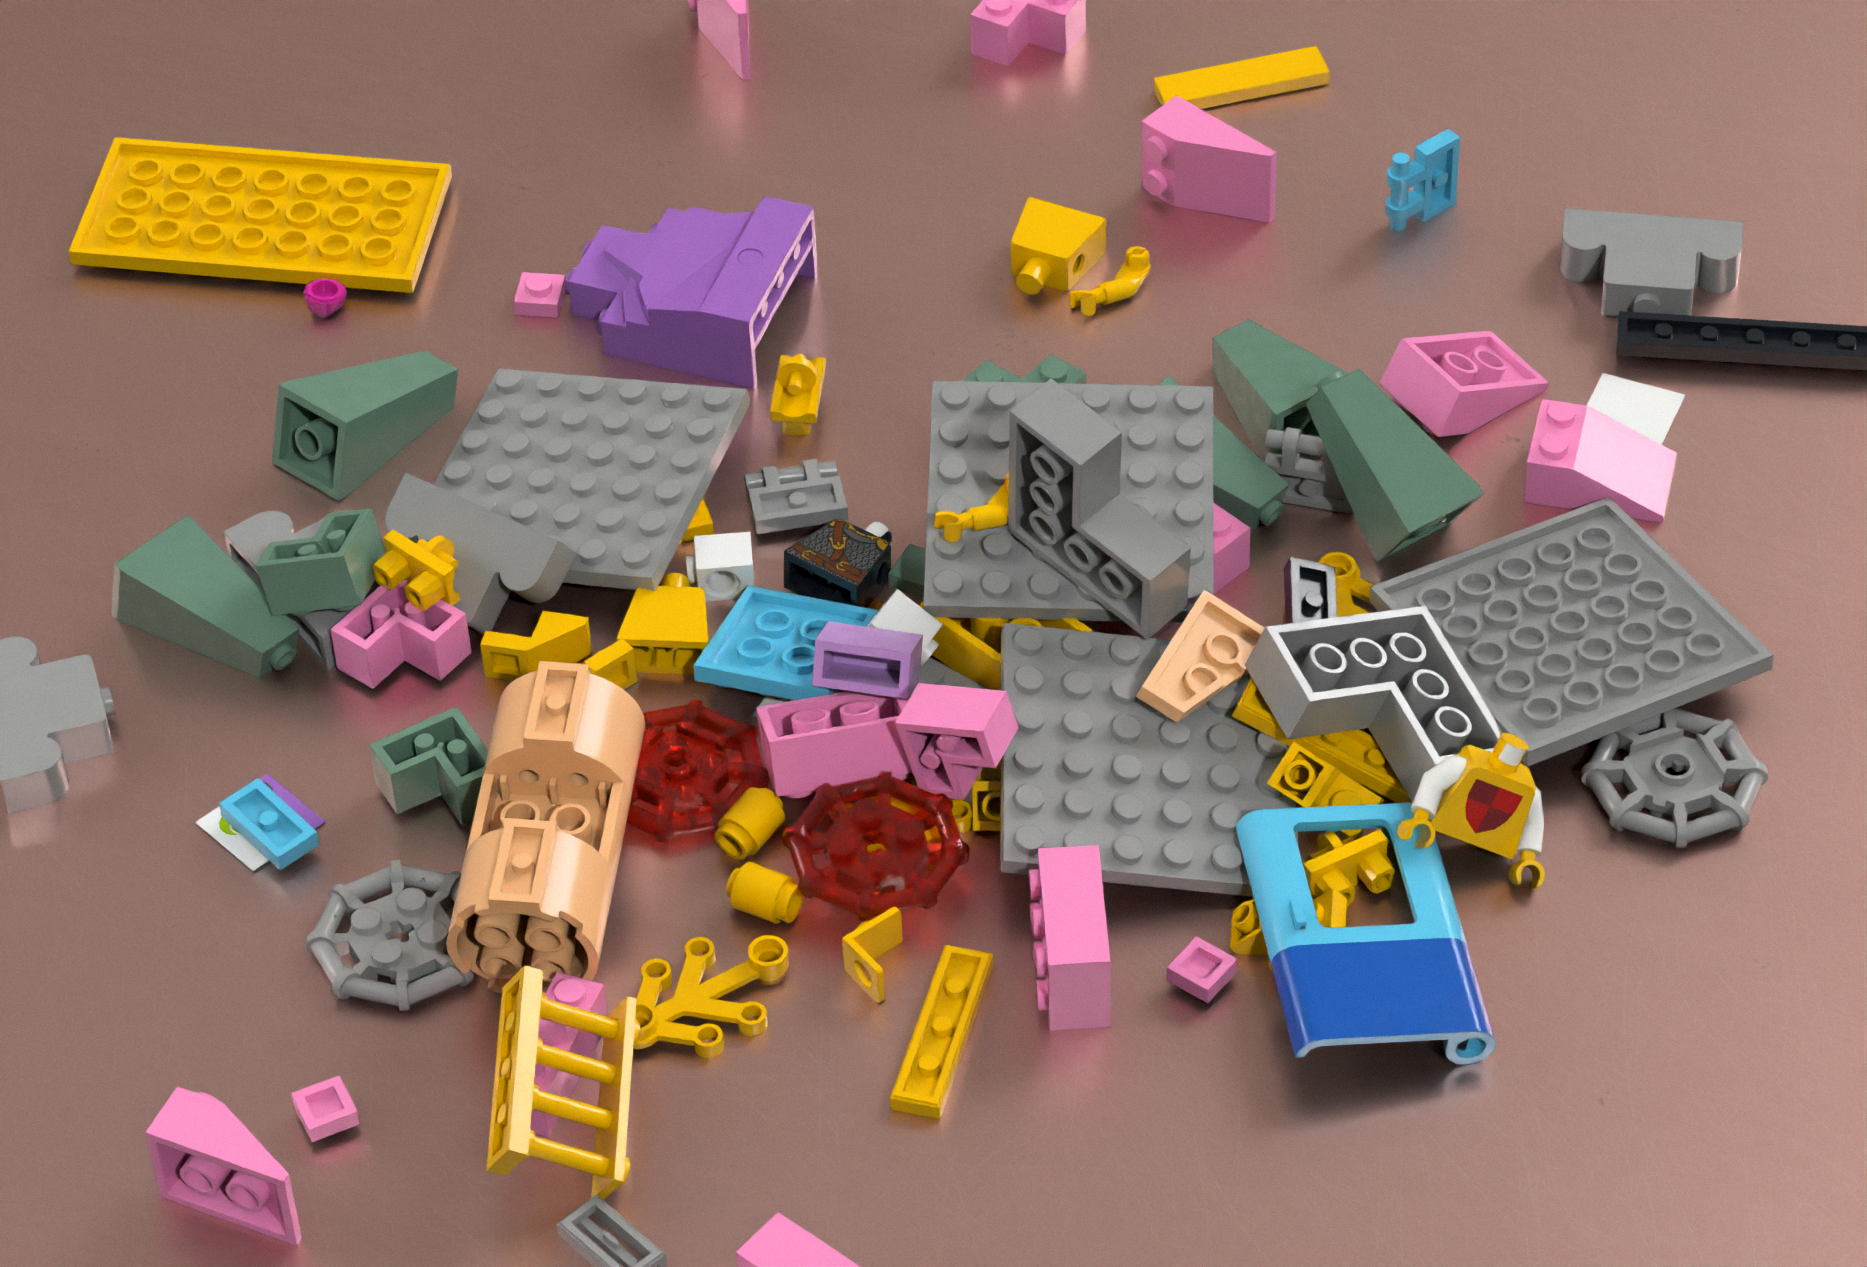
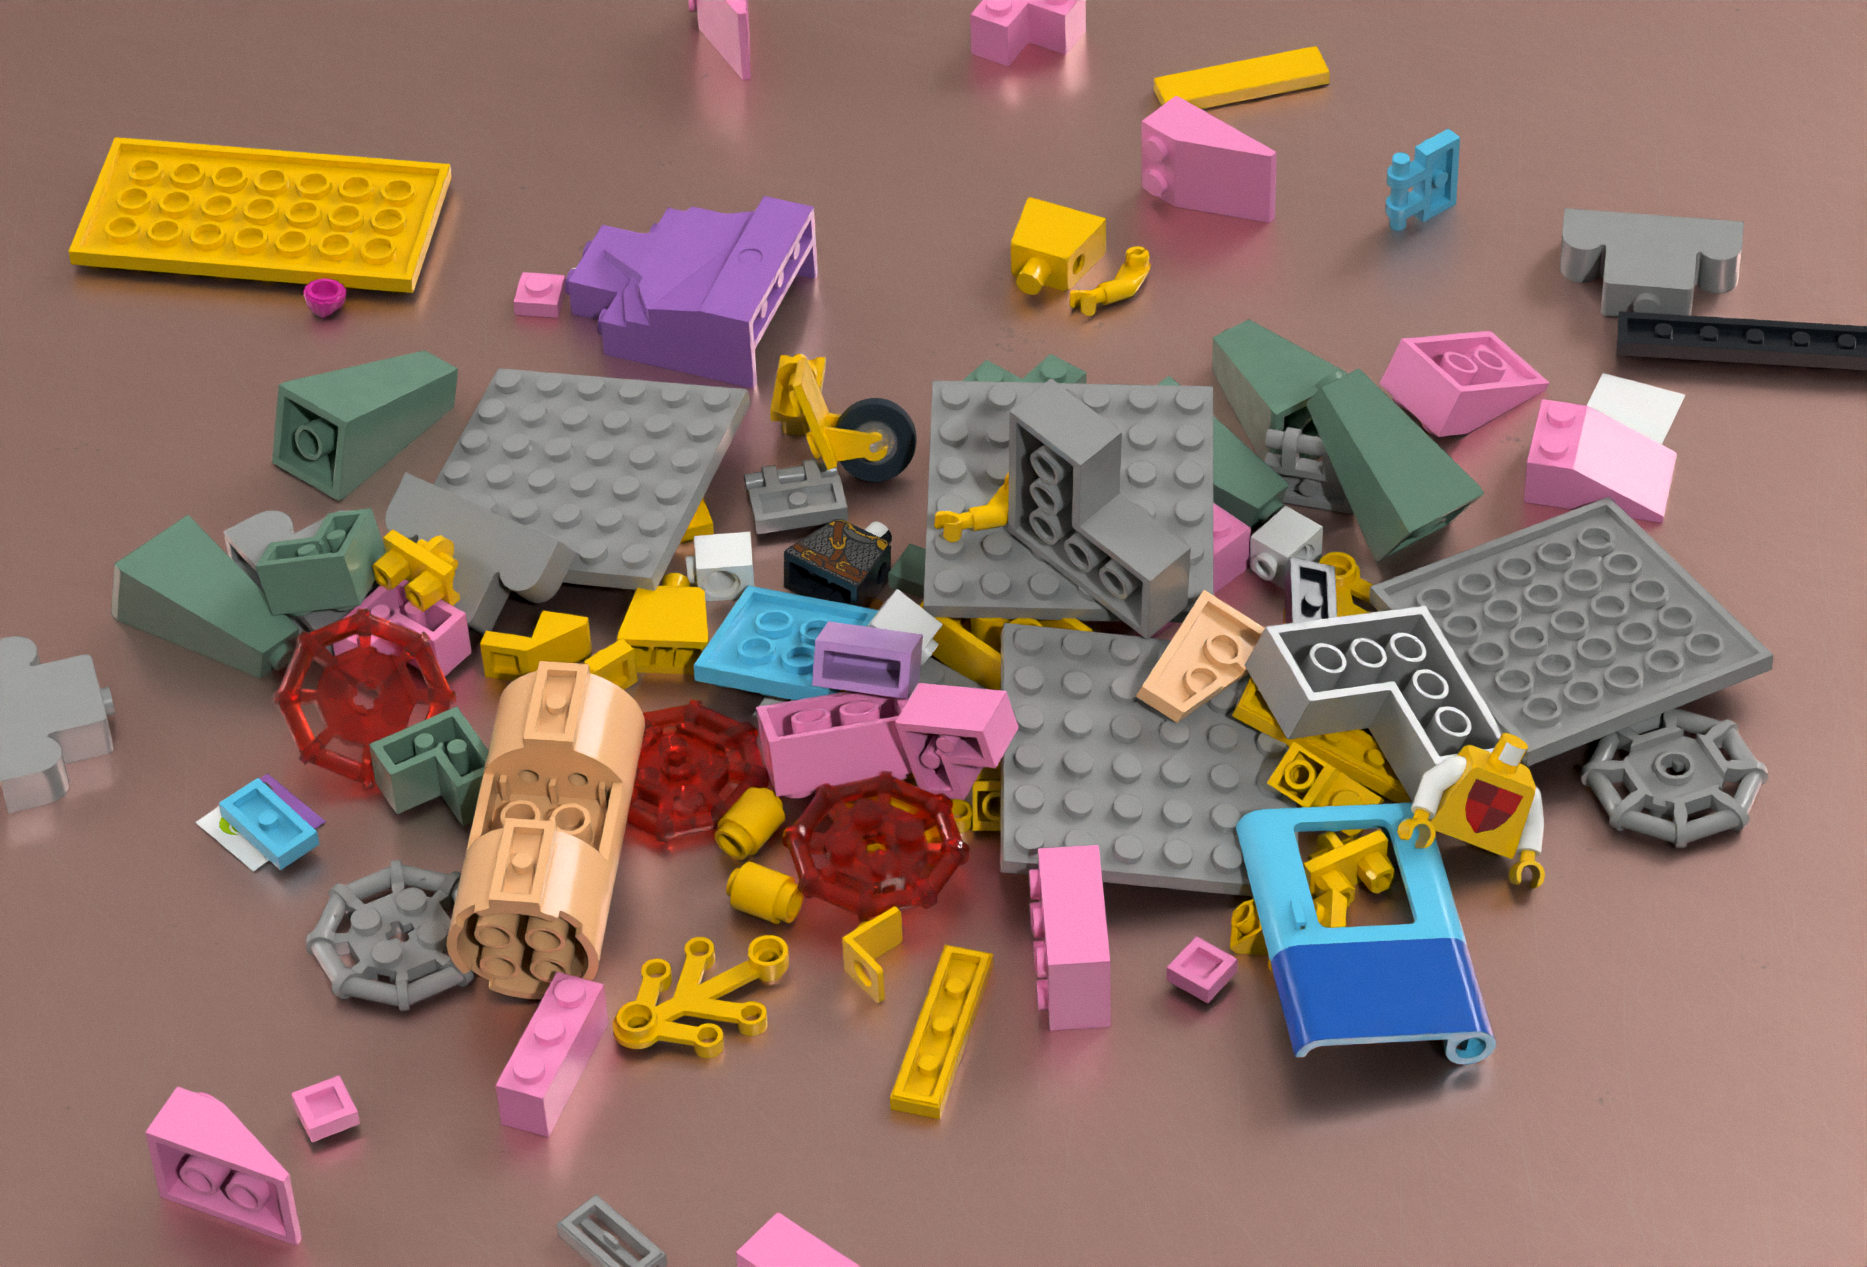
(337, 688): none -> clear red plate
(517, 1094): yellow fence -> none
(869, 439): none -> plate
(1284, 537): none -> white brick

